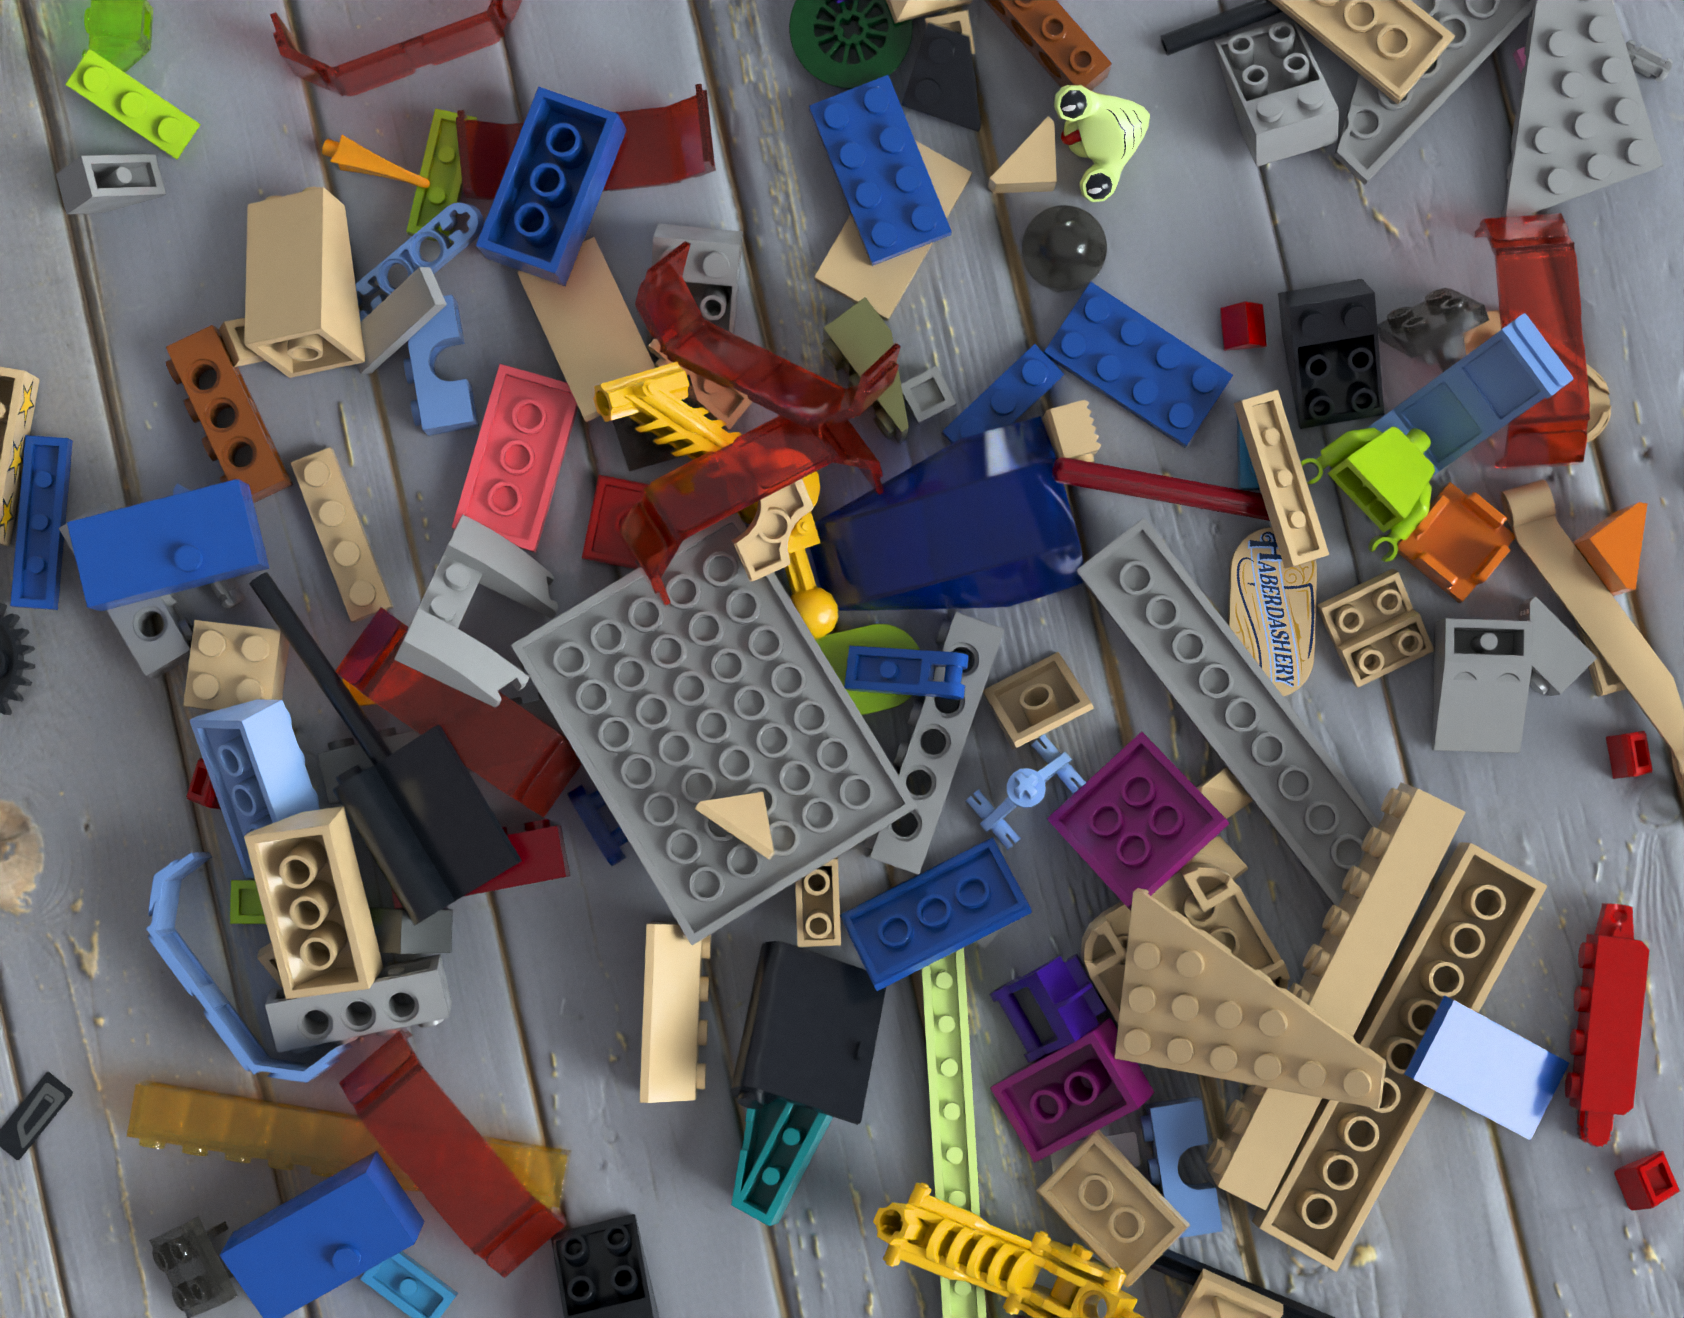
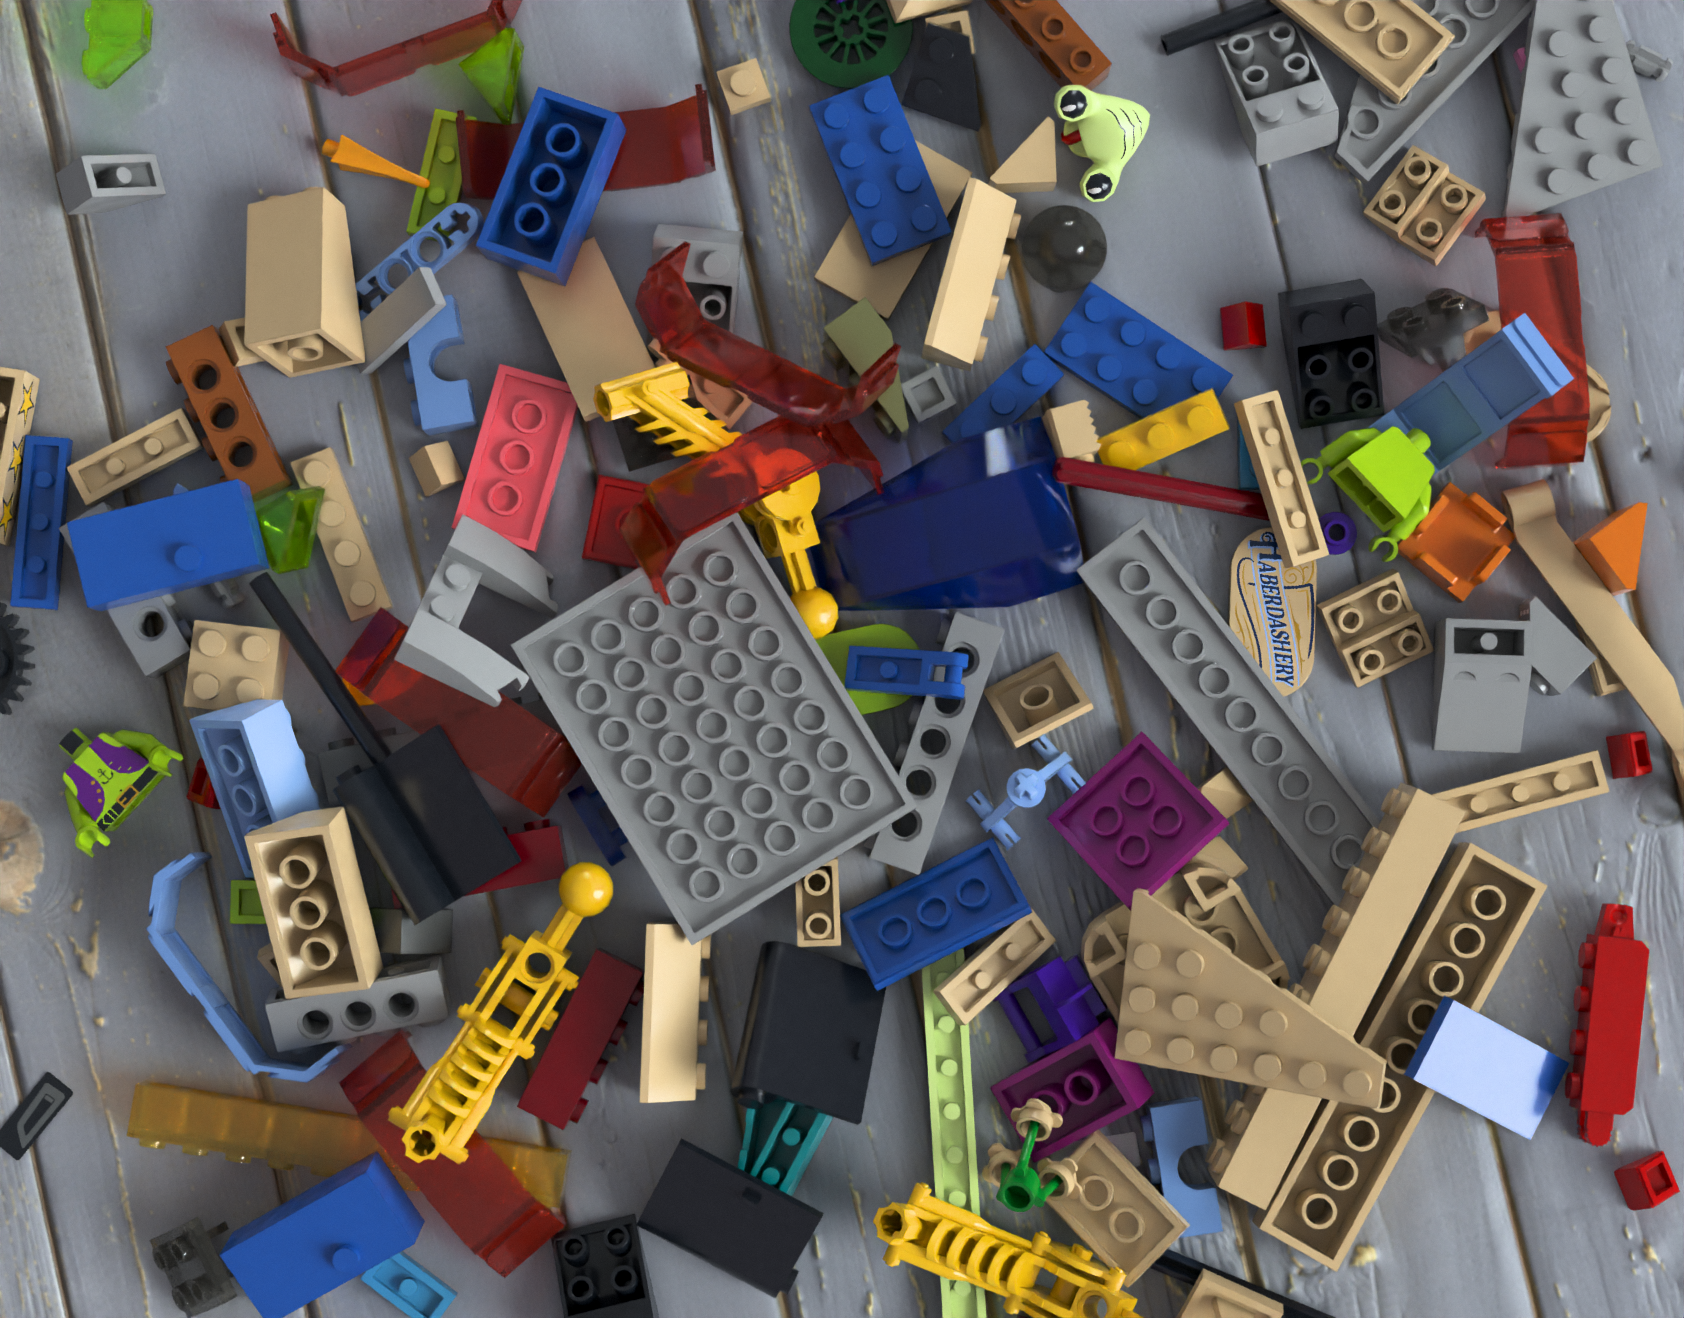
(110, 779): none -> lime torso
(132, 103): lime plate -> none
(135, 457): none -> tan plate
(290, 528): none -> clear neon green slope
(436, 468): none -> tan slope
(463, 1081): none -> yellow piece
(496, 71): none -> clear neon green slope
(582, 1038): none -> dark red brick
(730, 1219): none -> black door
(742, 817): tan slope -> none
(743, 86): none -> tan plate
(765, 542): tan tile -> none
(969, 277): none -> tan slope
(993, 967): none -> tan plate
(1009, 1169): none -> plant
(1164, 432): none -> yellow plate
(1348, 528): none -> dark purple plate
(1424, 205): none -> tan slope
(1528, 790): none -> tan plate

